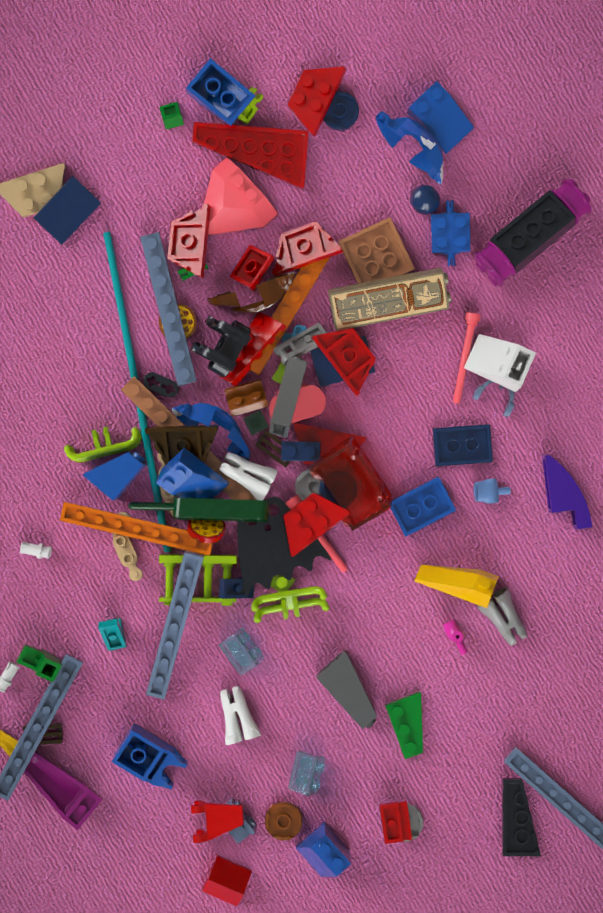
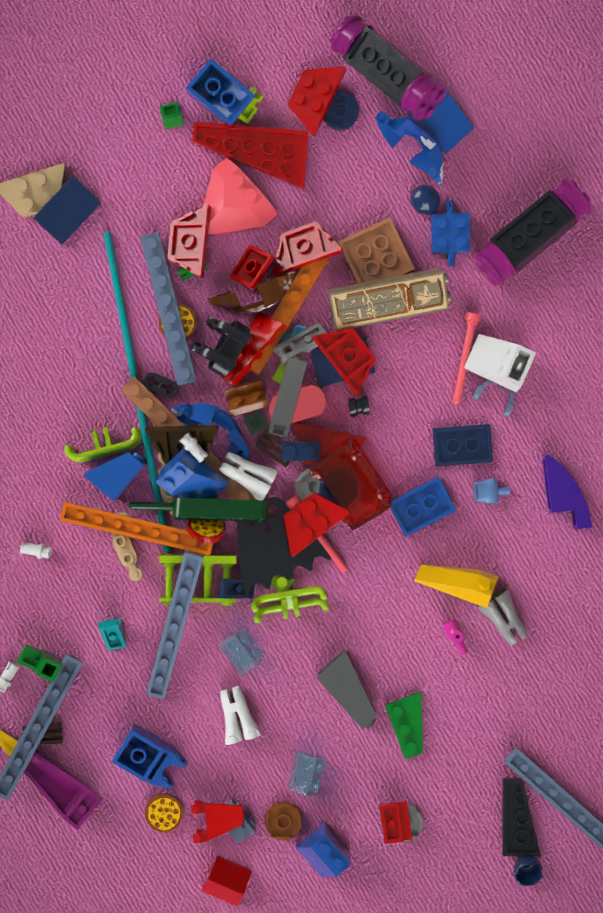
(164, 812): none -> tile
(195, 449): none -> white pin
(358, 406): none -> black wheel
(387, 67): none -> brick
(528, 871): none -> dark blue hair

